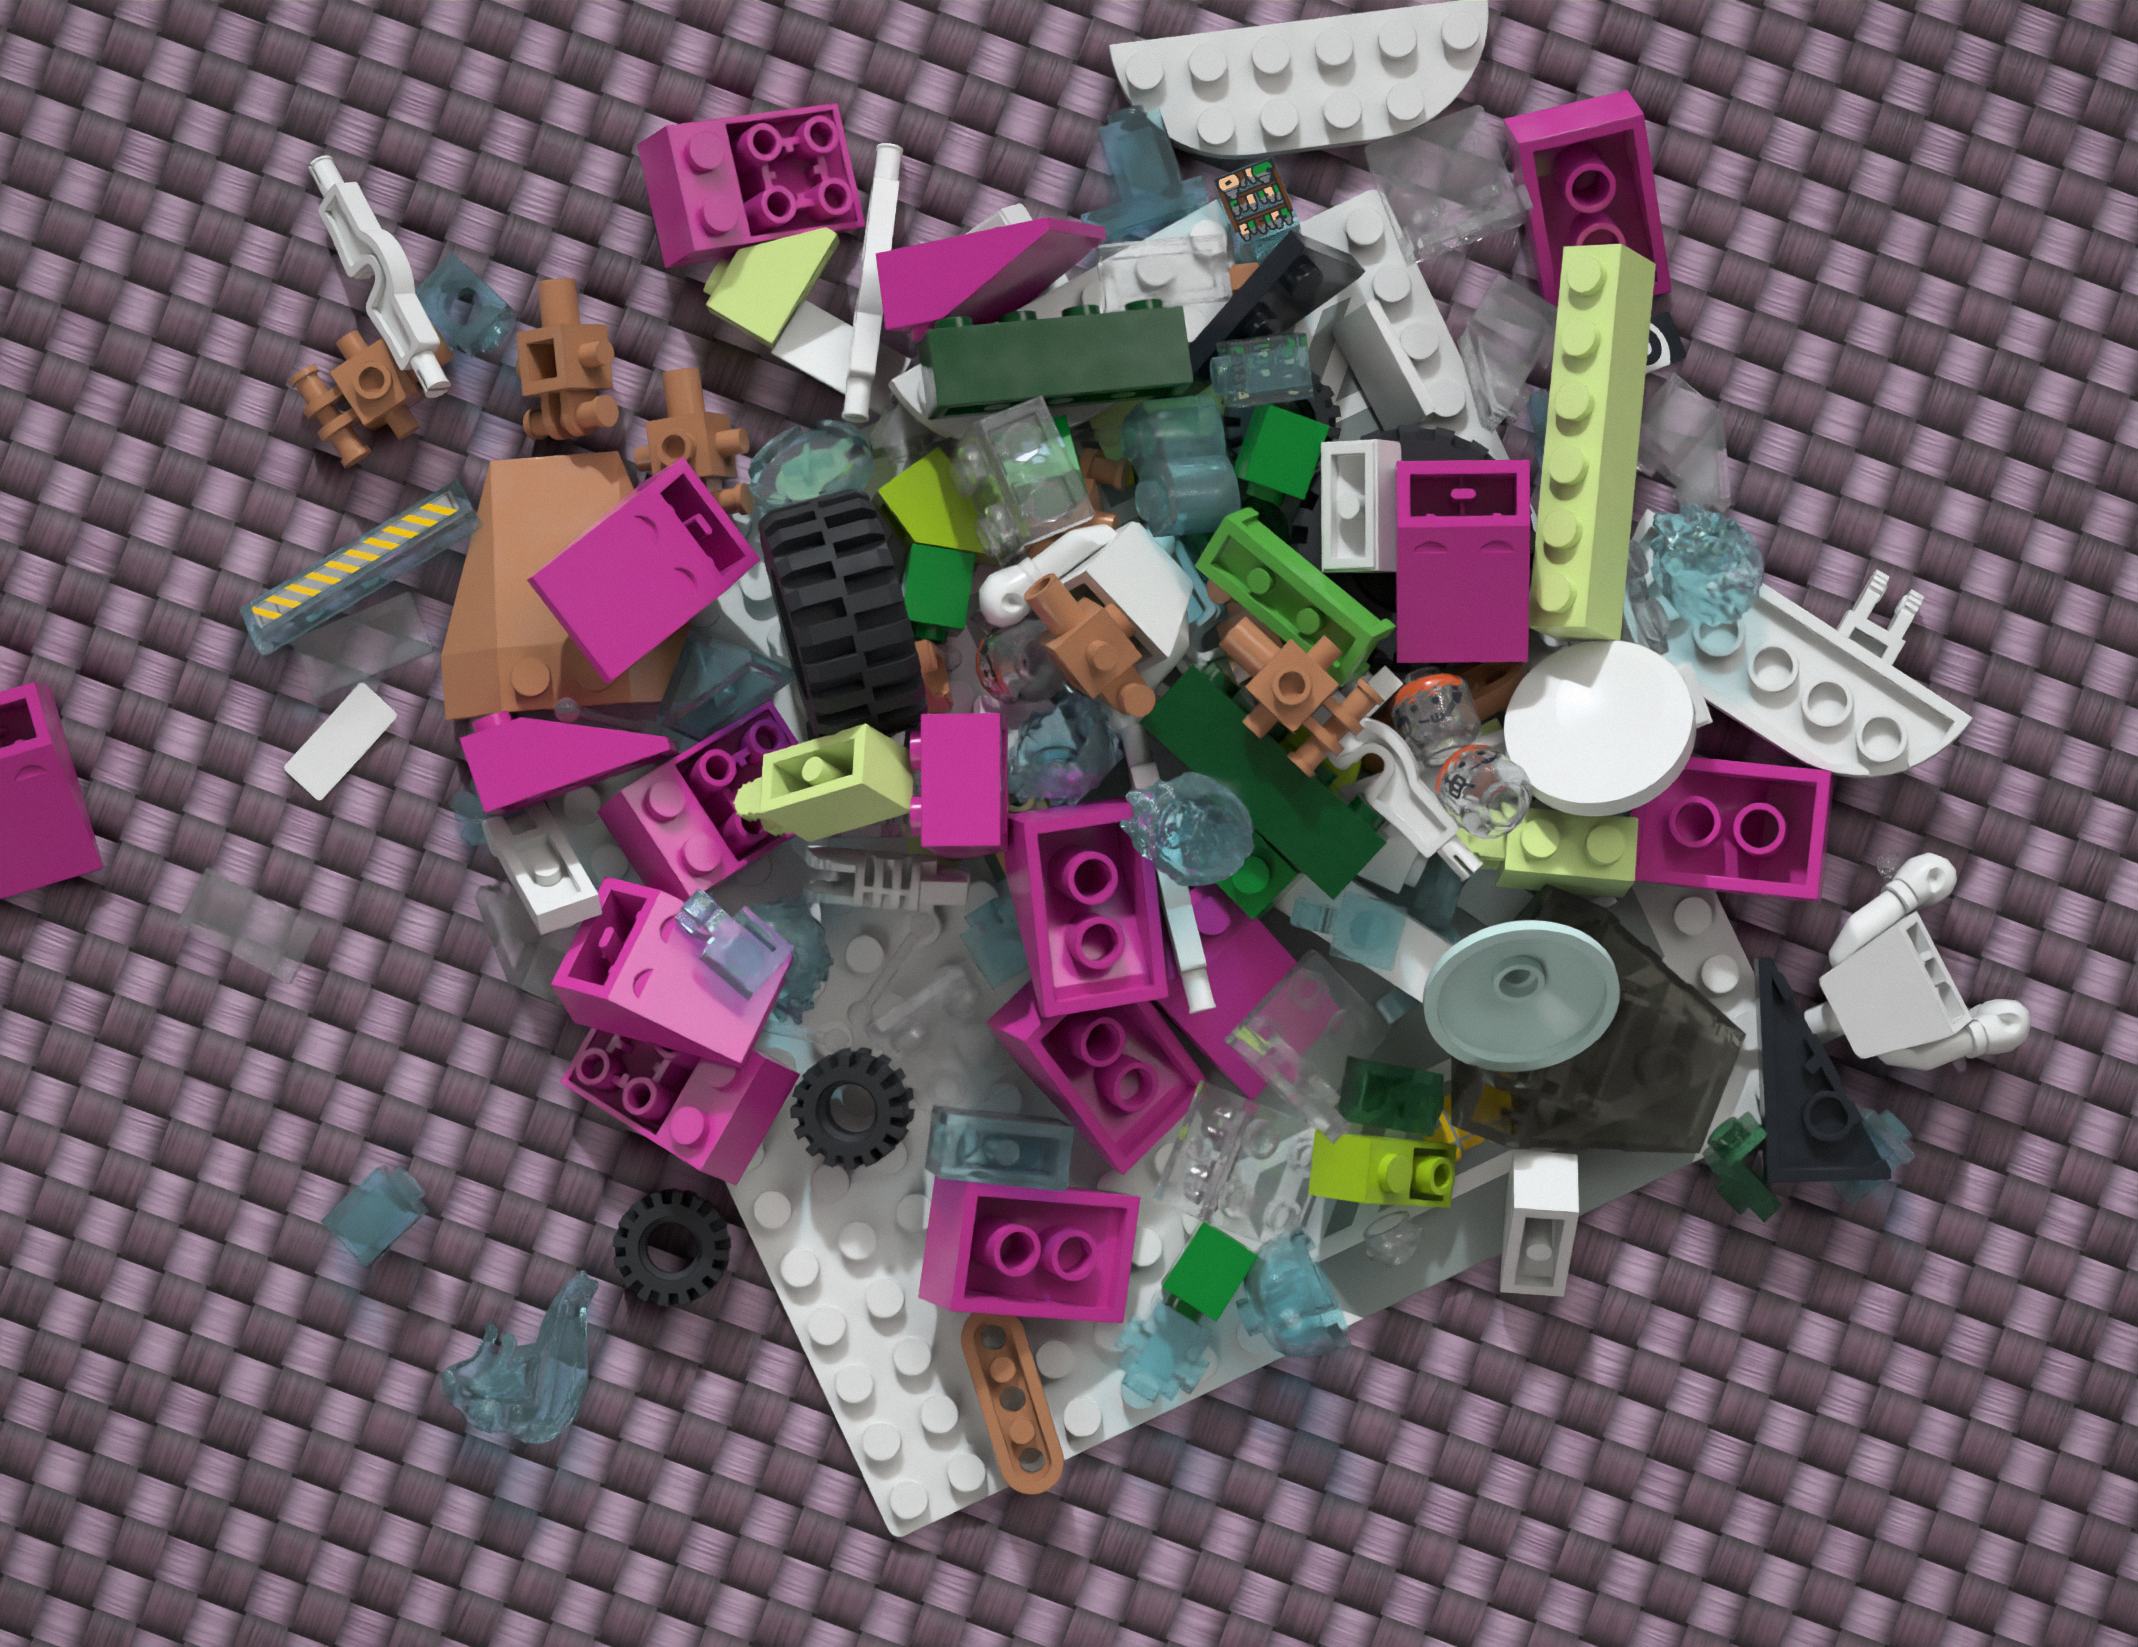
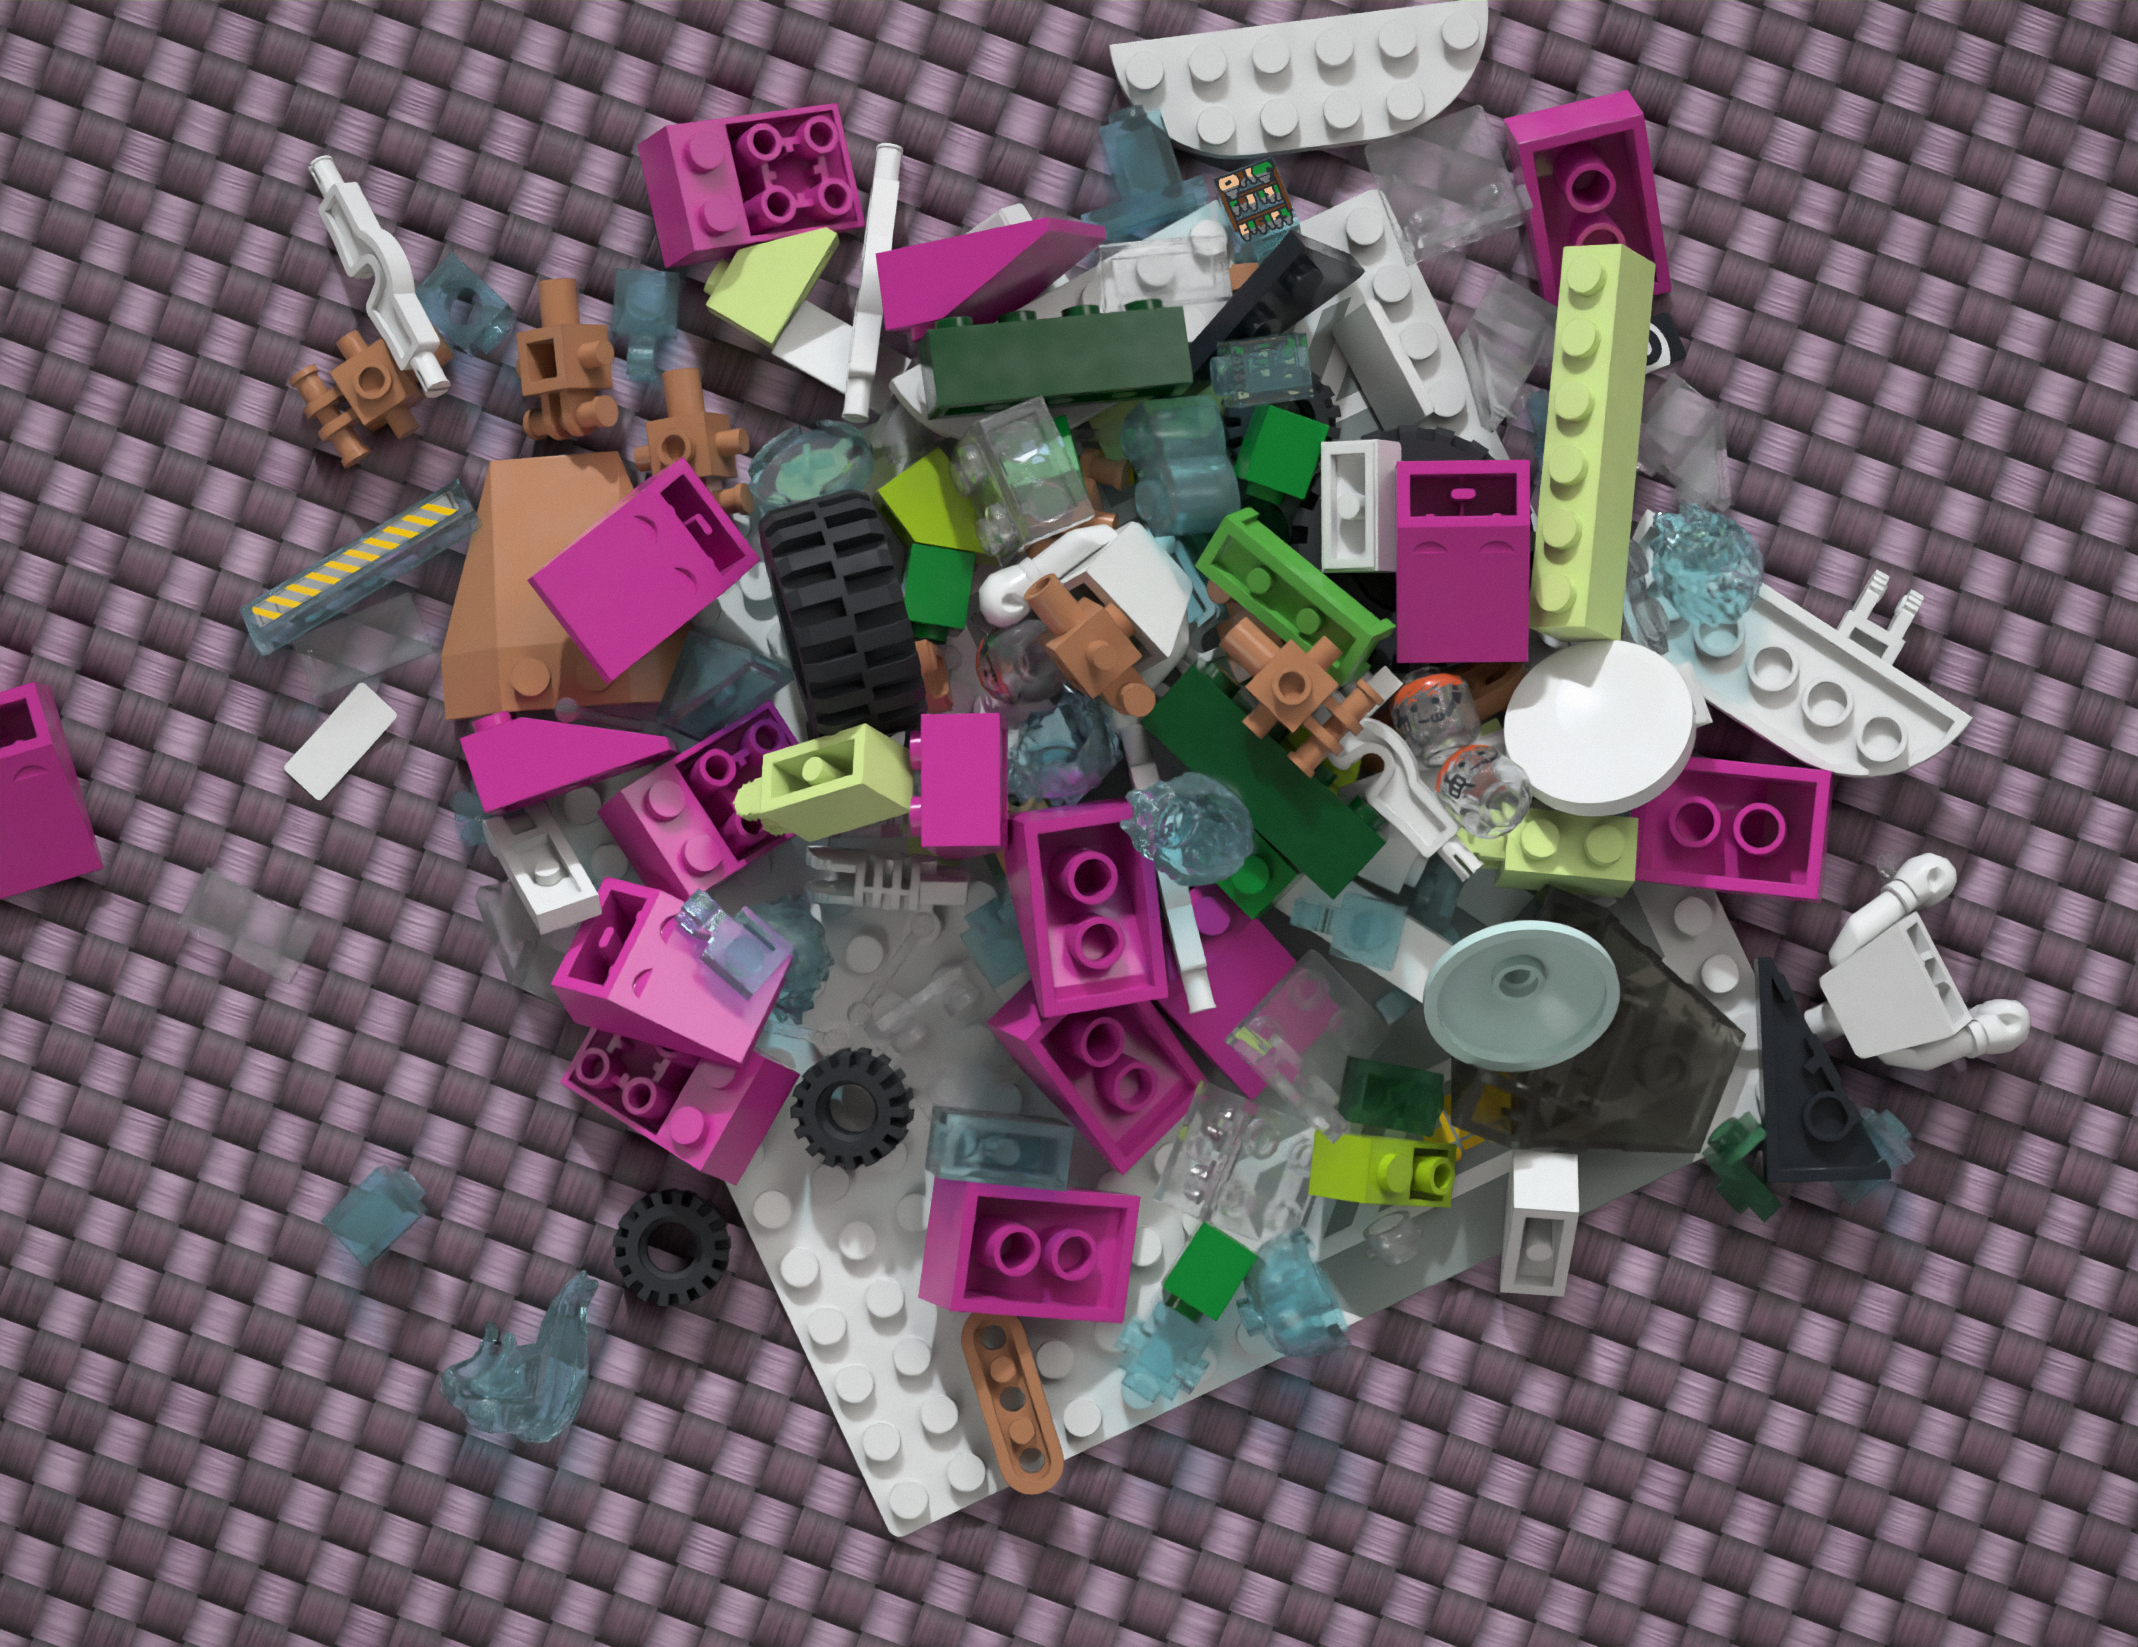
(645, 310): none -> clear light blue plate

